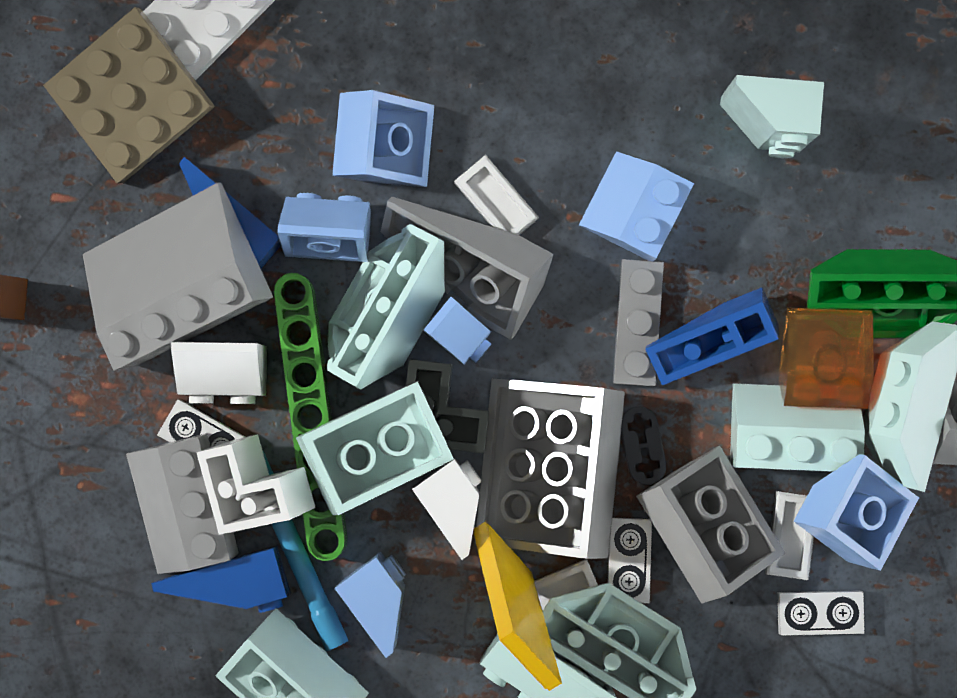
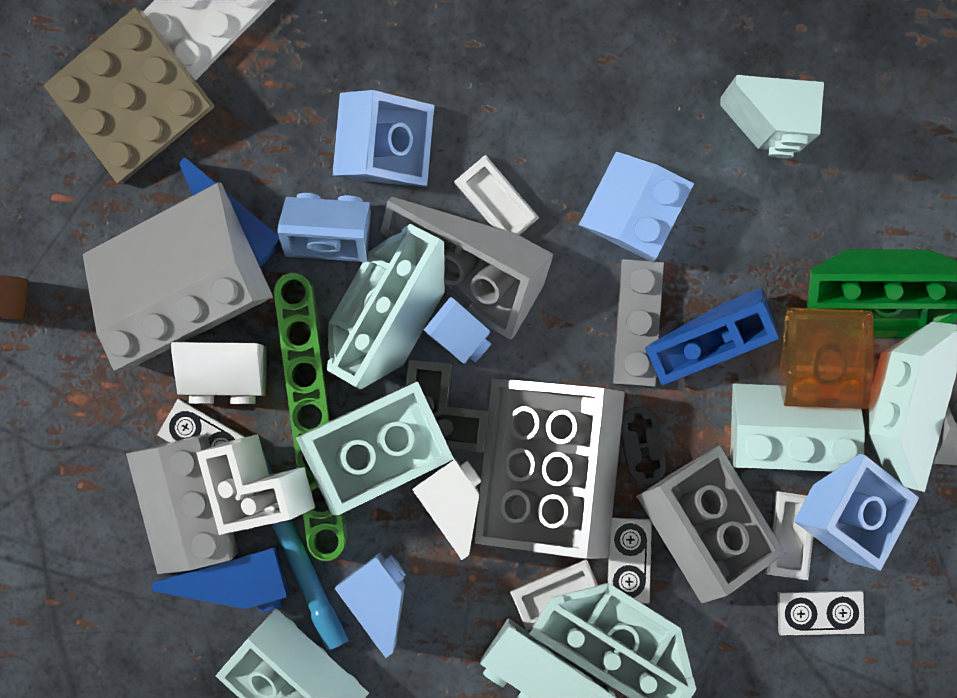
(516, 607): yellow tile -> none

